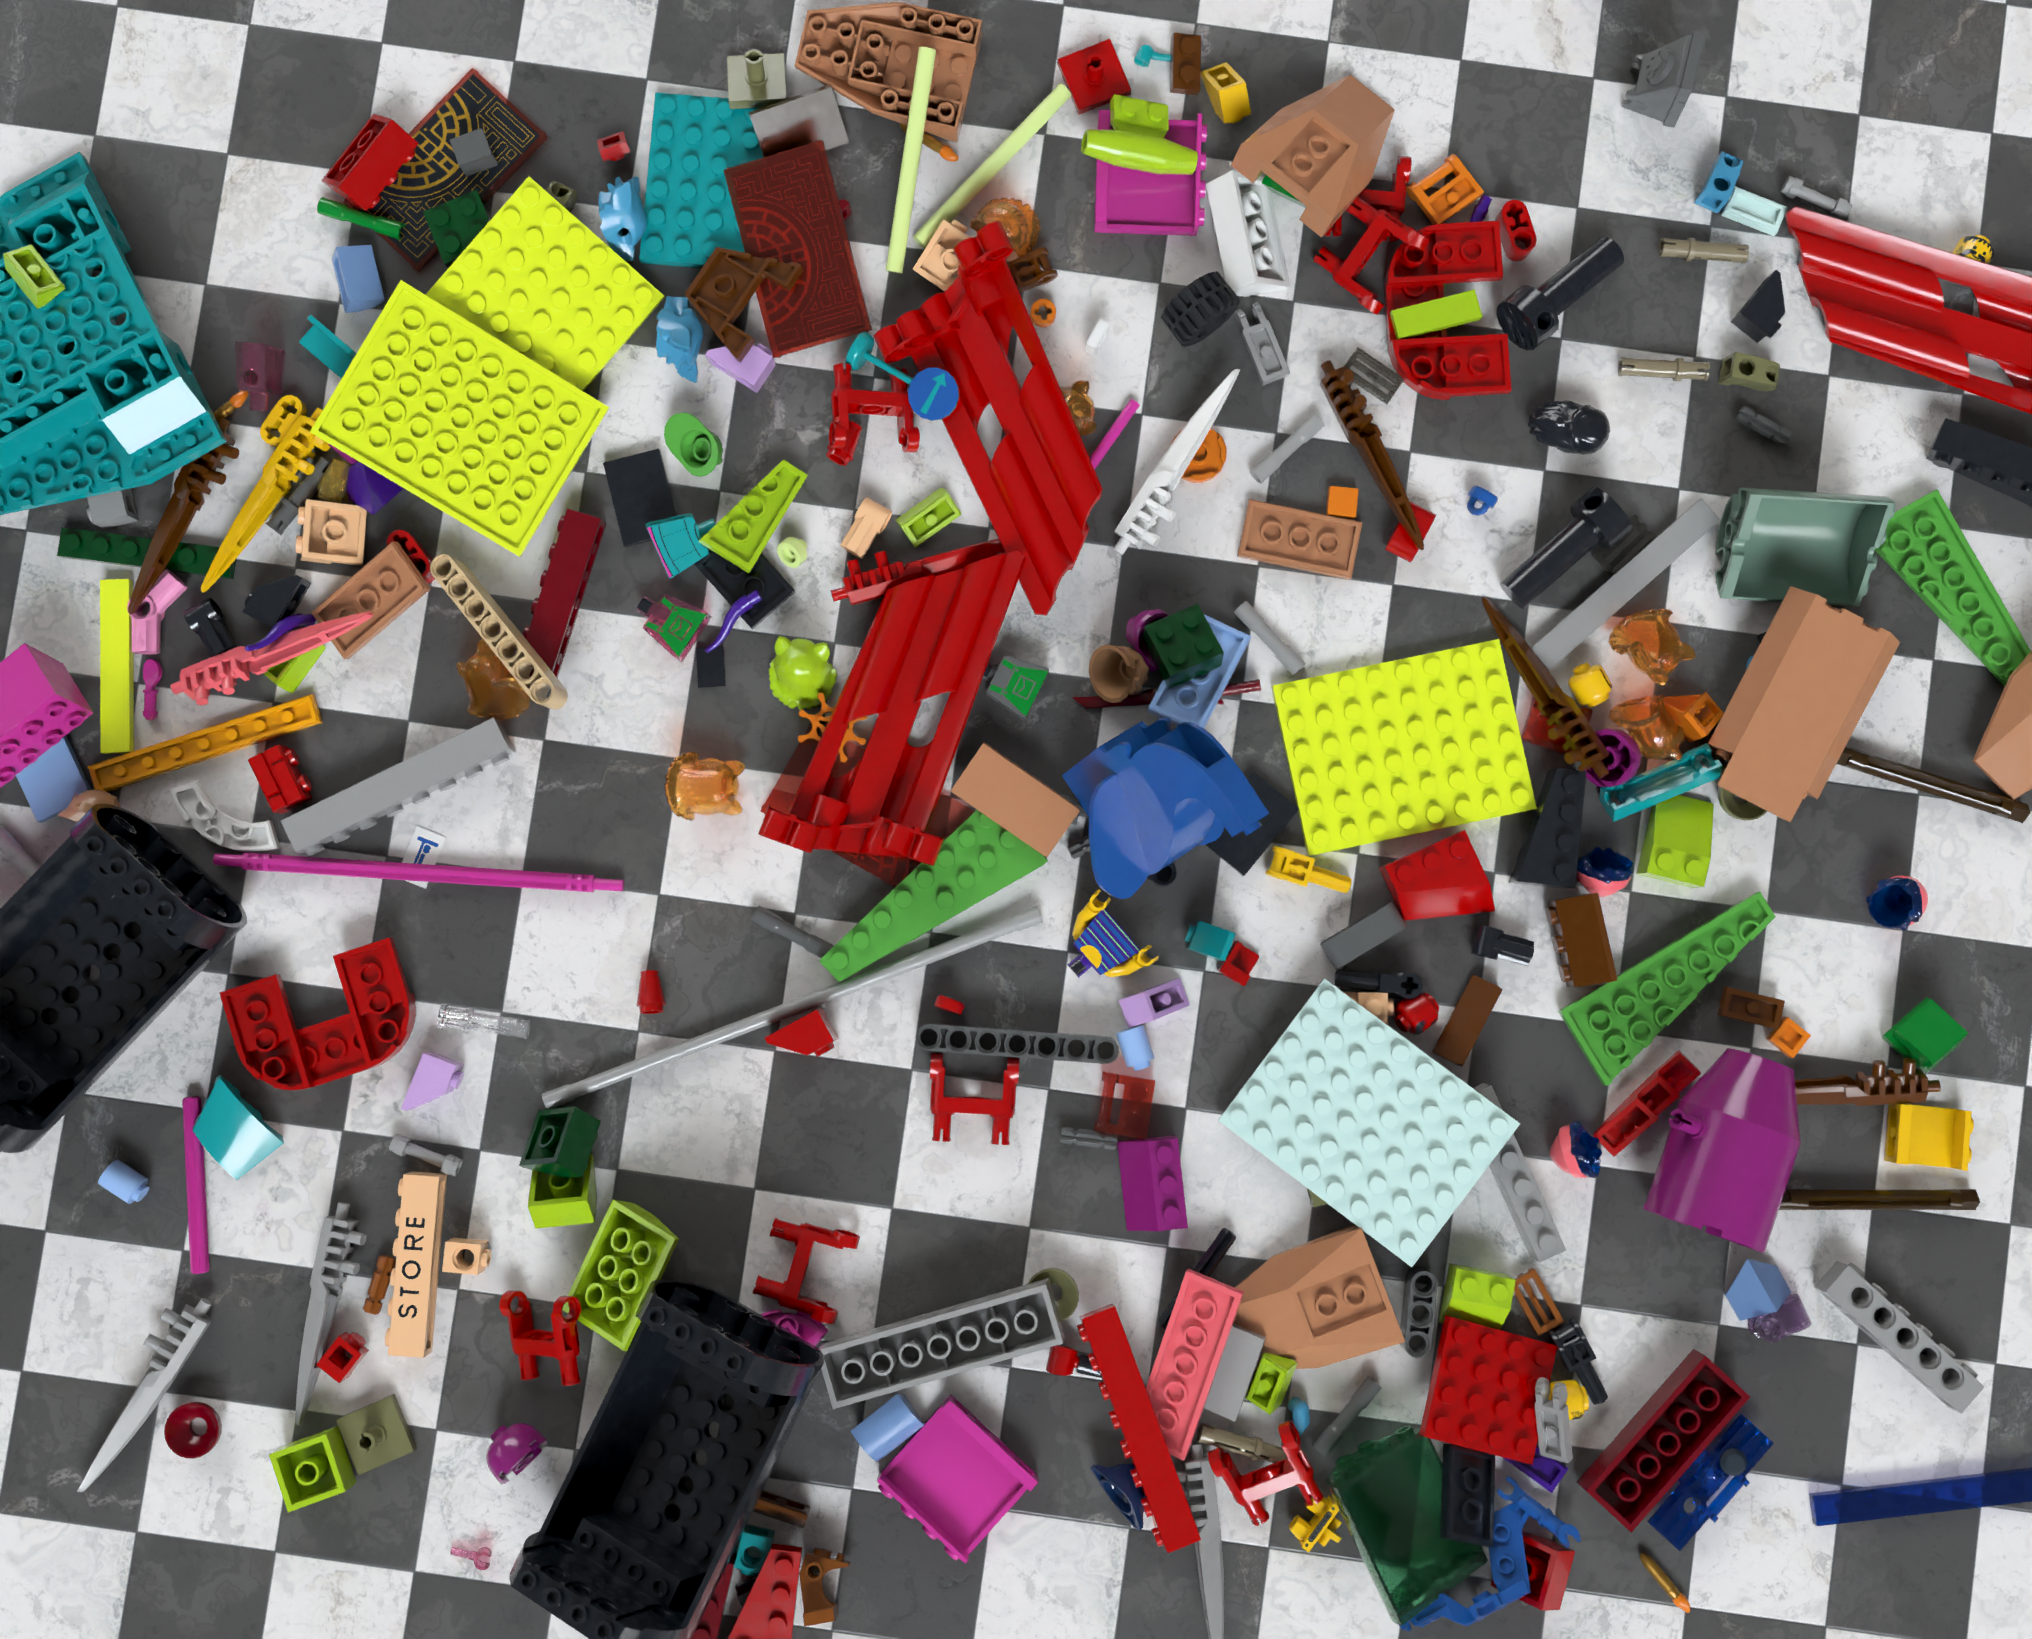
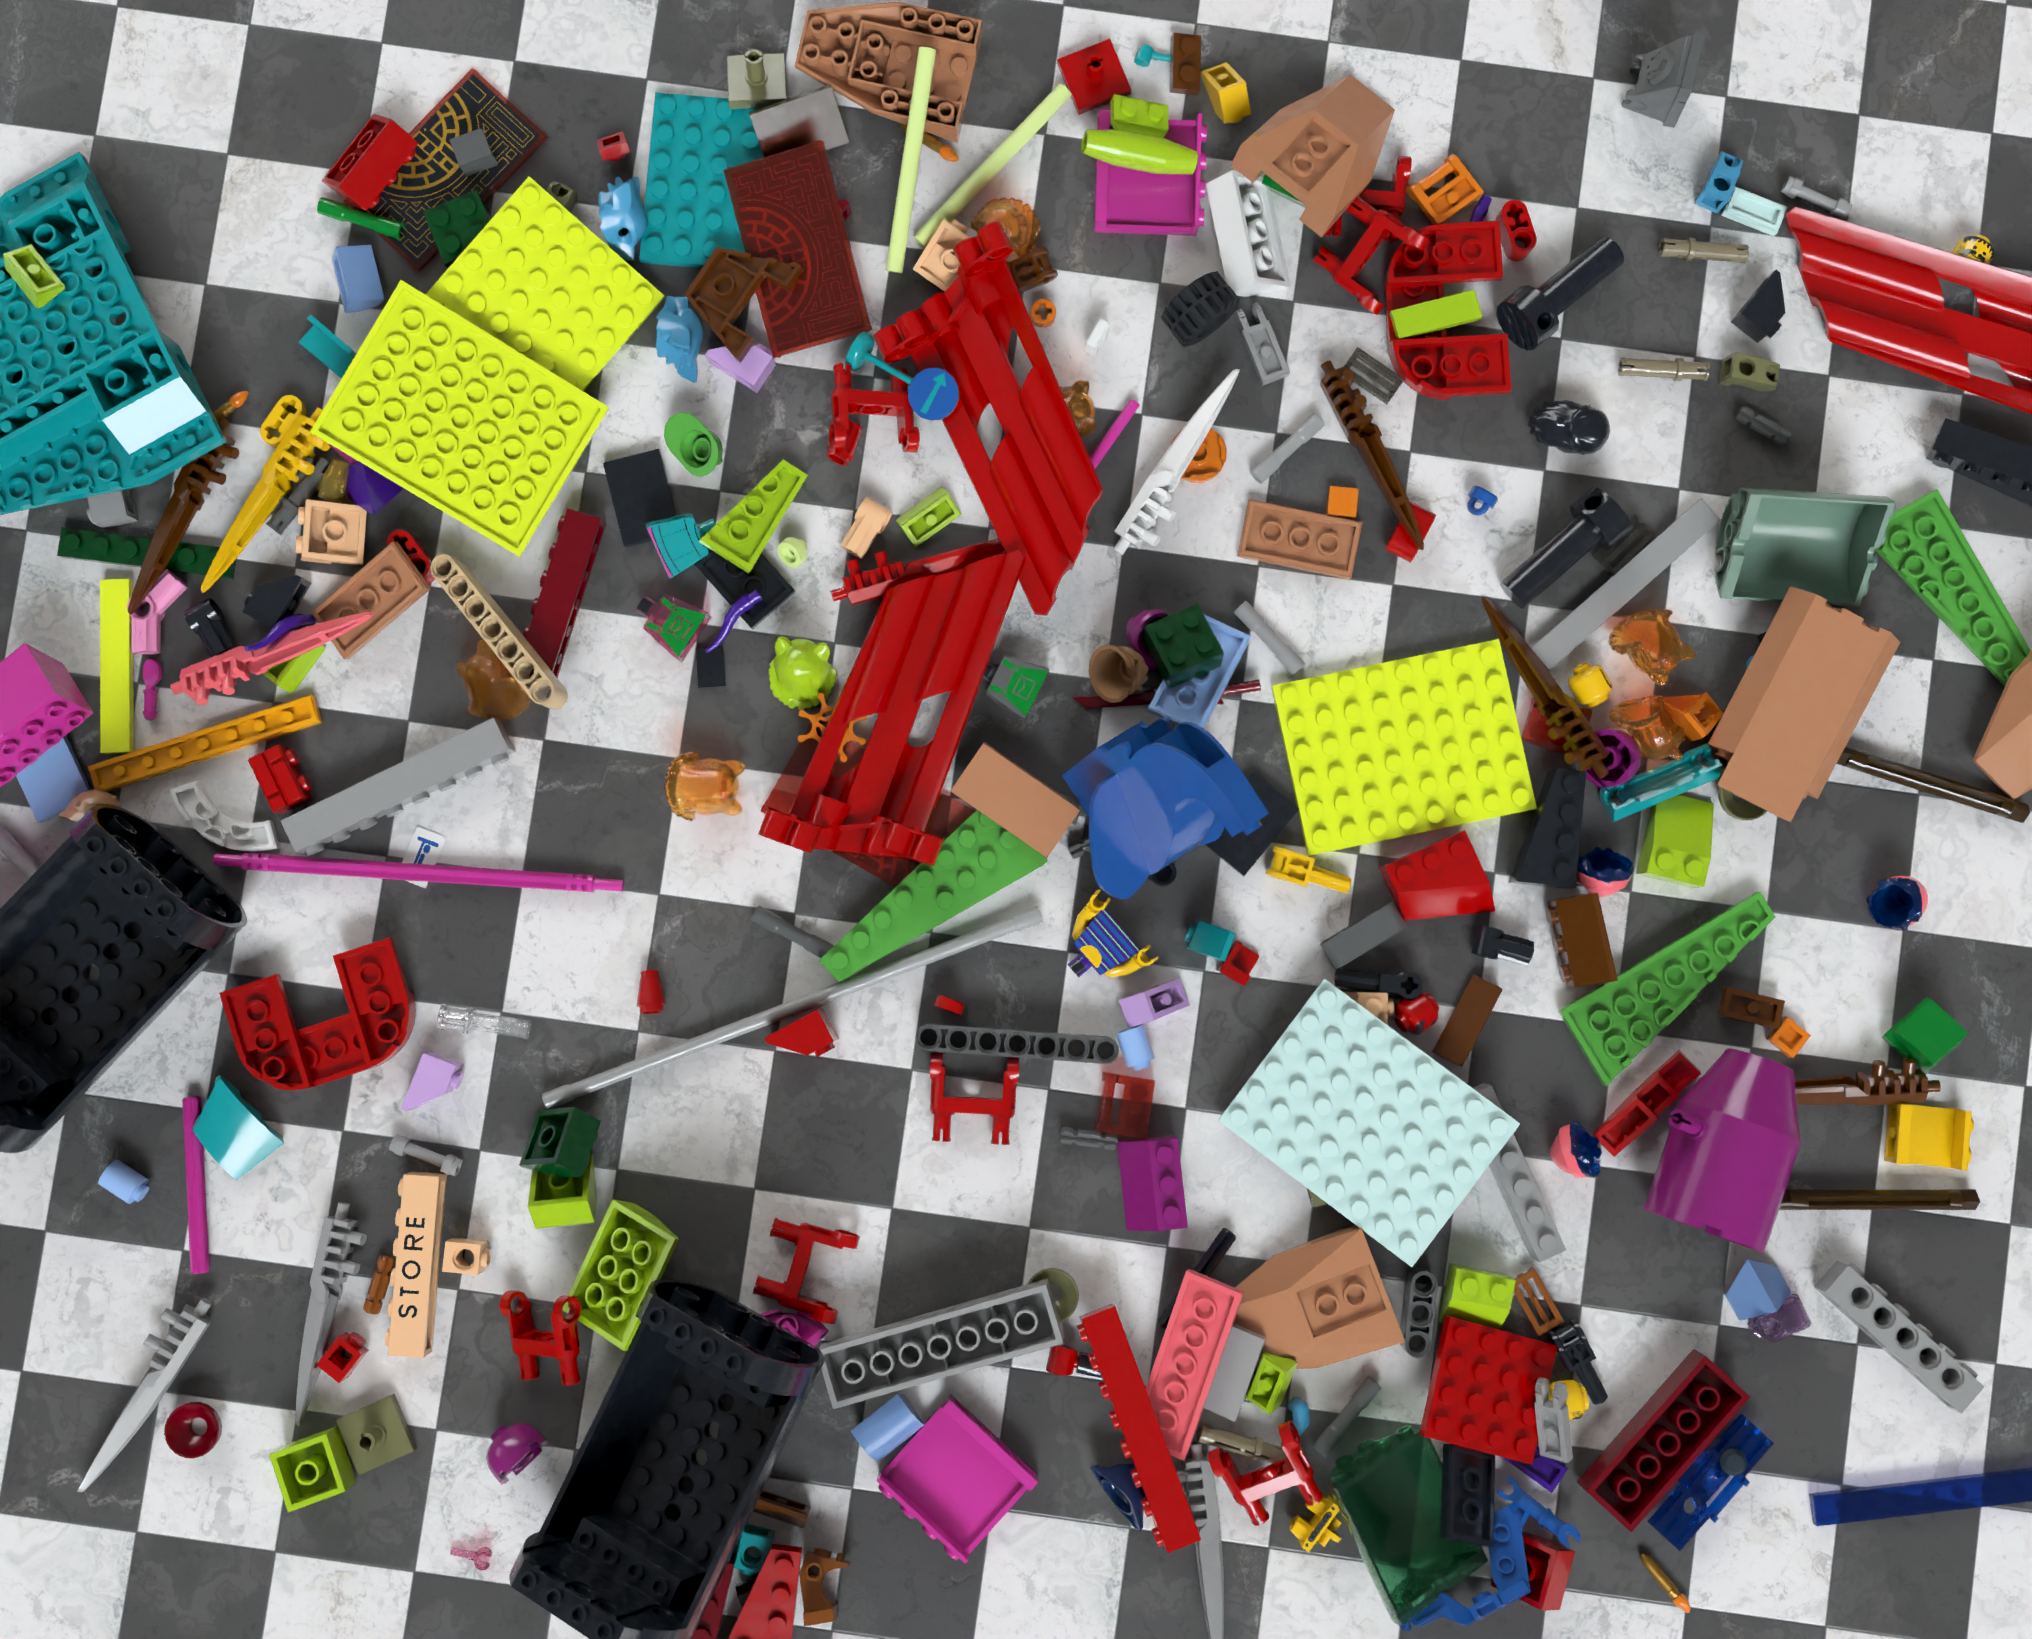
(259, 372): clear pink torso -> none

